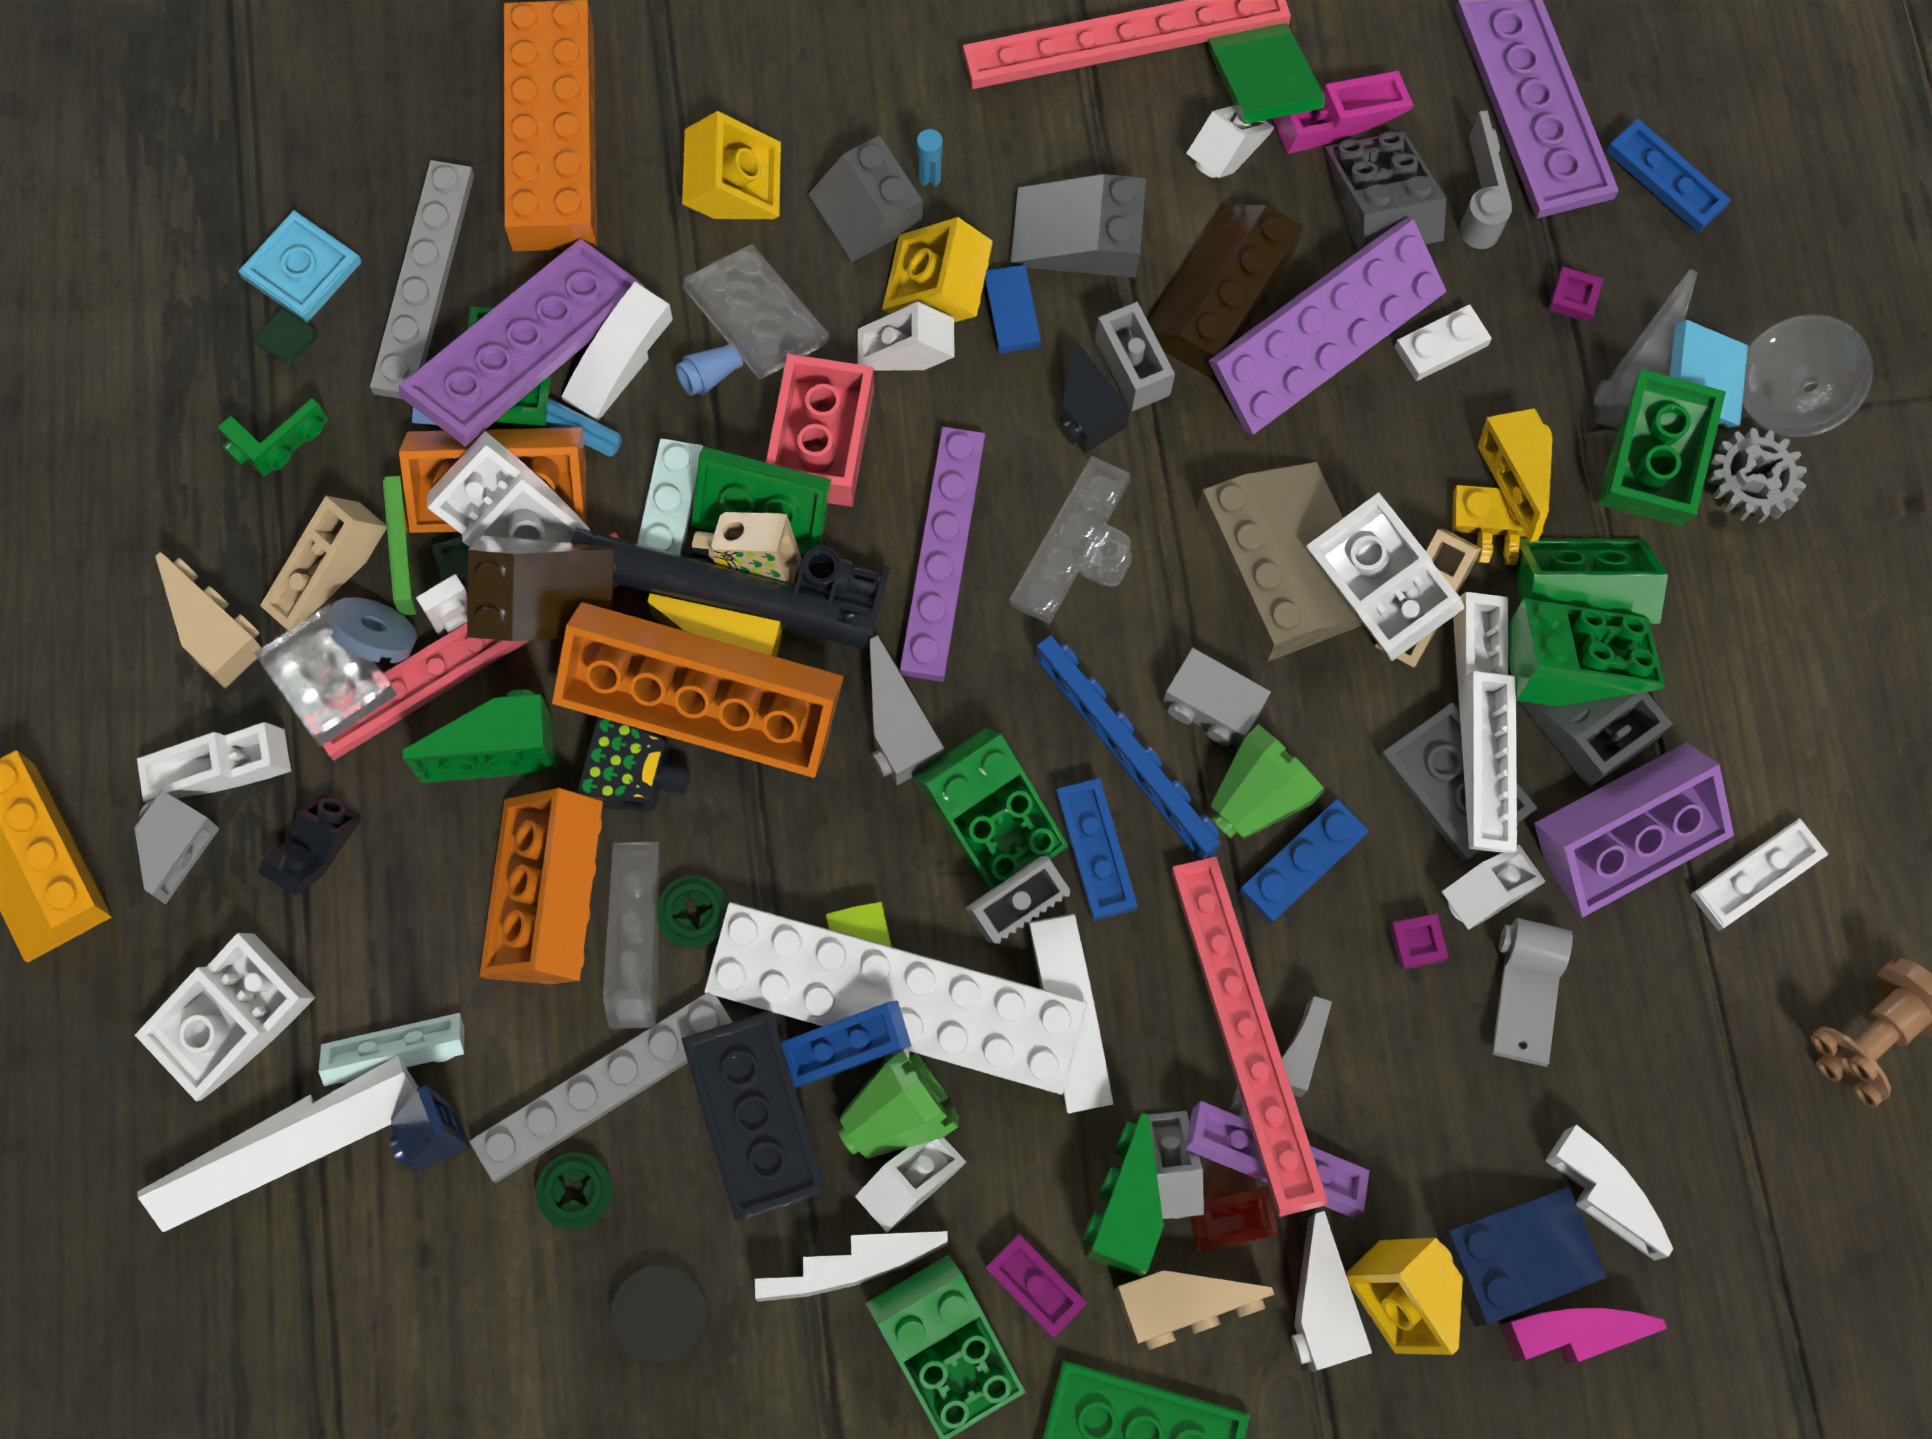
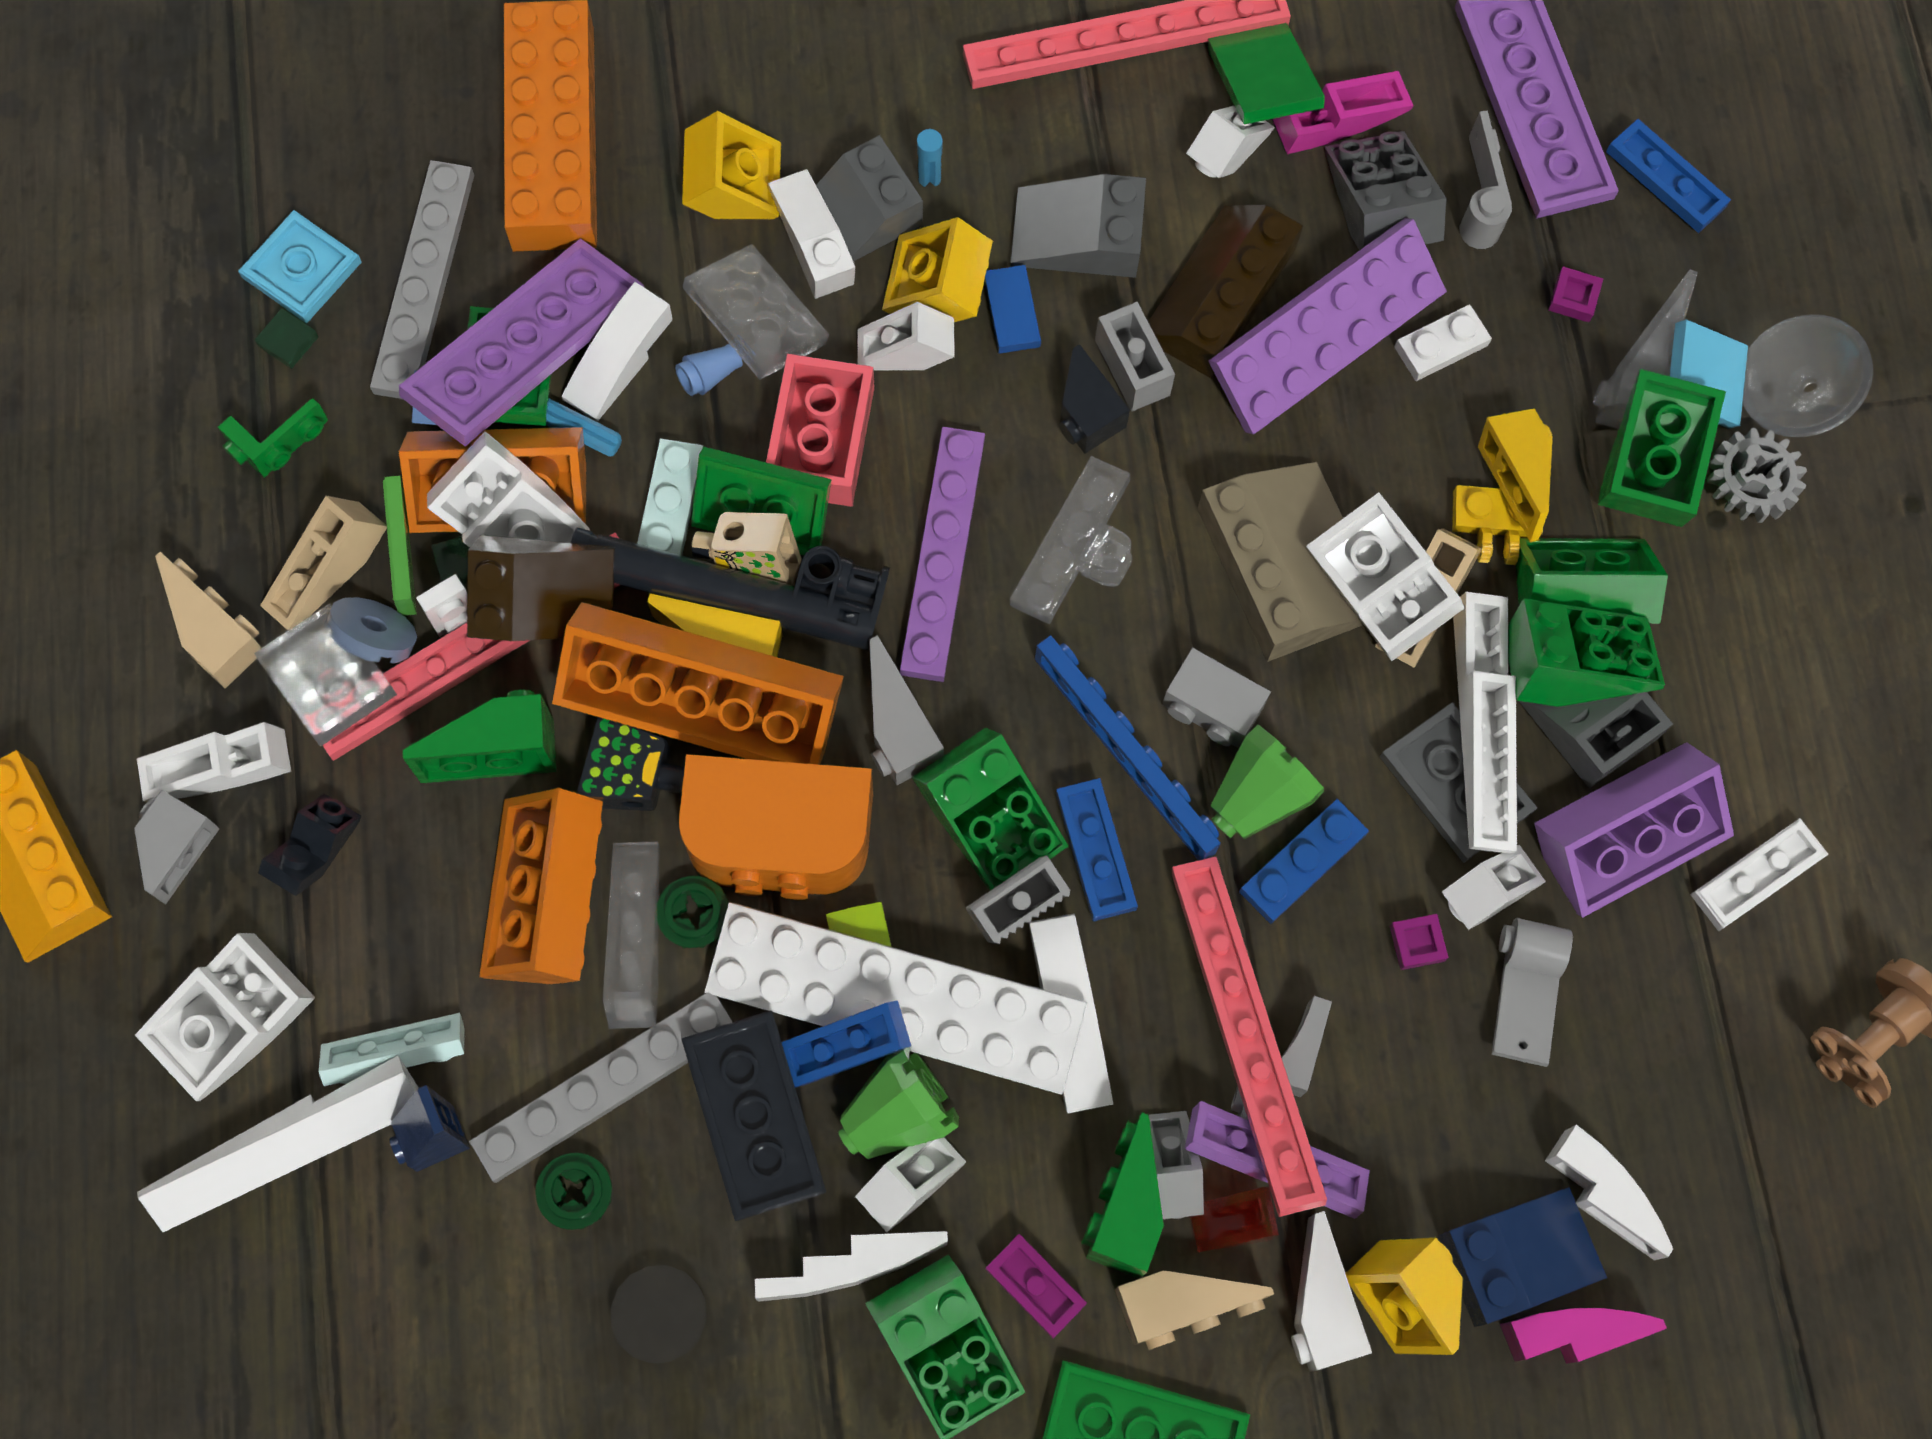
(776, 824): none -> orange brick
(813, 234): none -> white slope

